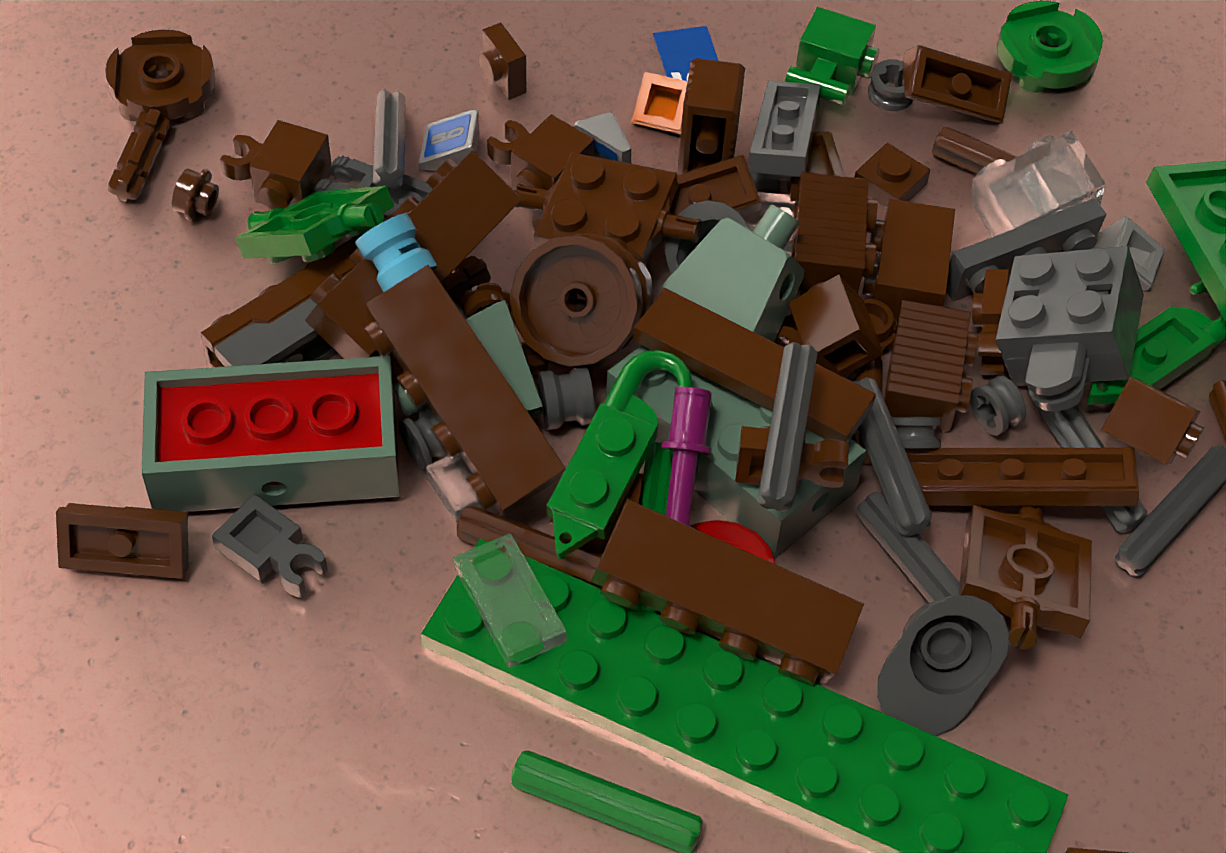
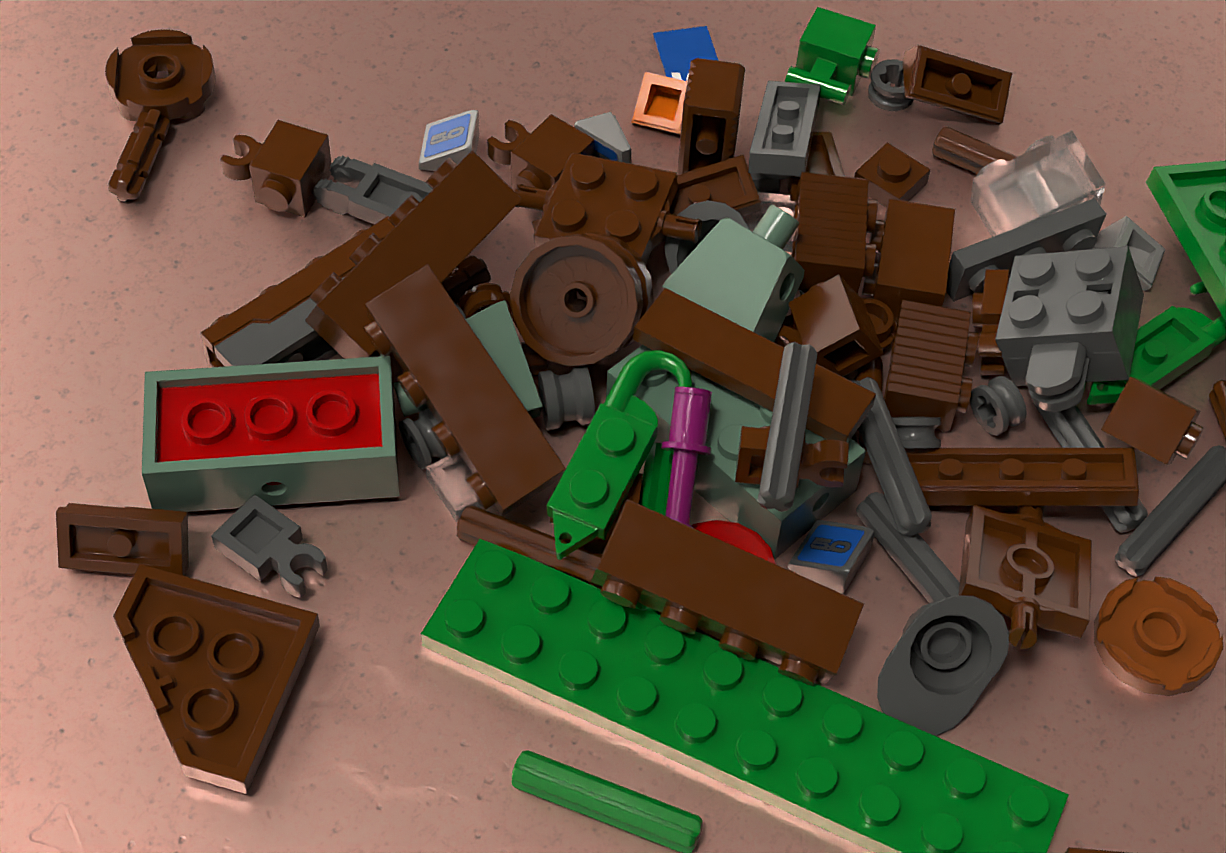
(195, 194): reddish brown plate -> none
(213, 668): none -> reddish brown plate
(313, 224): green plate -> none
(389, 140): dark grey axle -> none
(394, 250): medium azure wheel -> none
(503, 61): reddish brown plate -> none
(510, 600): clear tile -> none
(832, 553): none -> slope
(1043, 67): green plate -> none
(1158, 636): none -> dark orange tile

